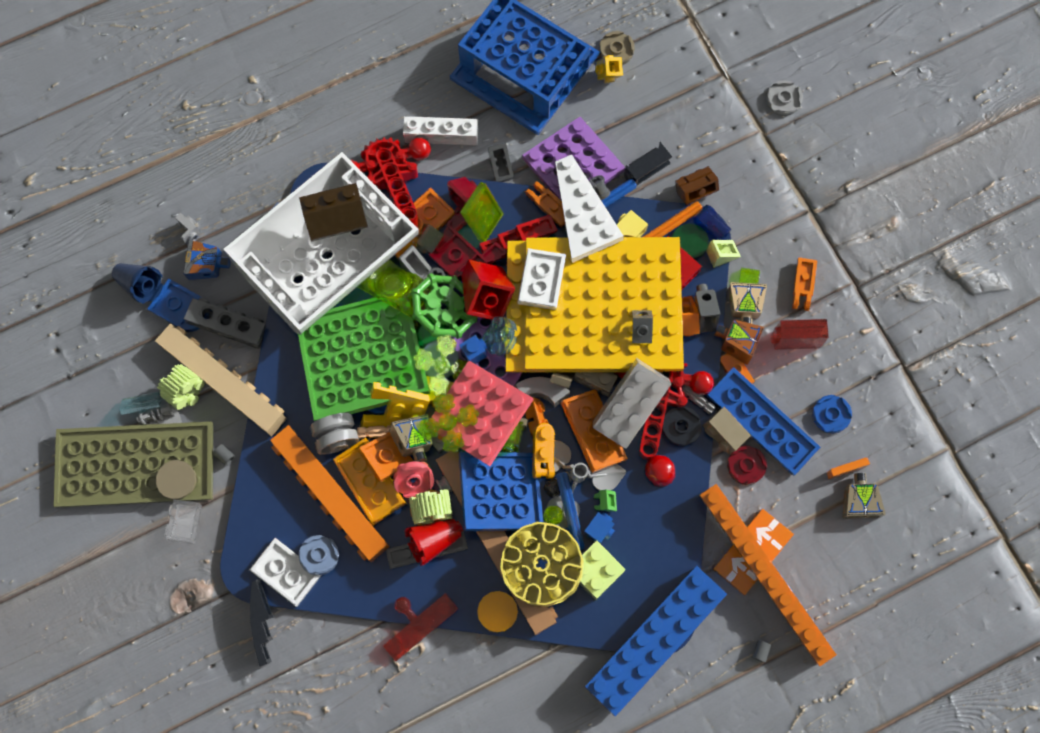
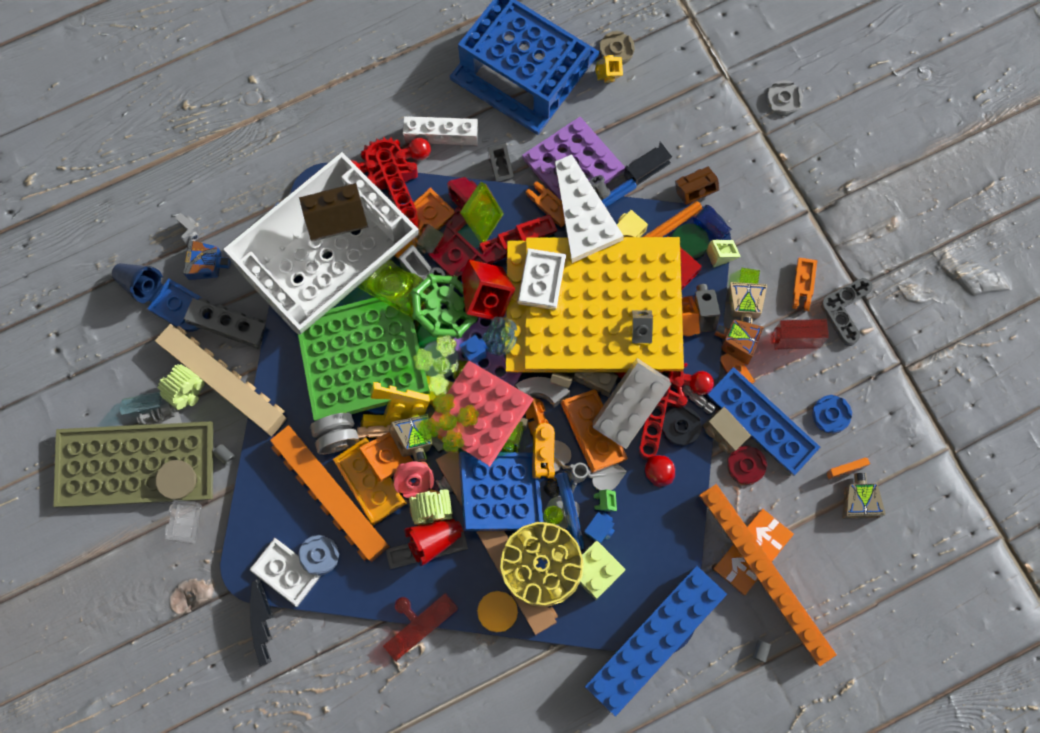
(839, 310): none -> dark grey beam

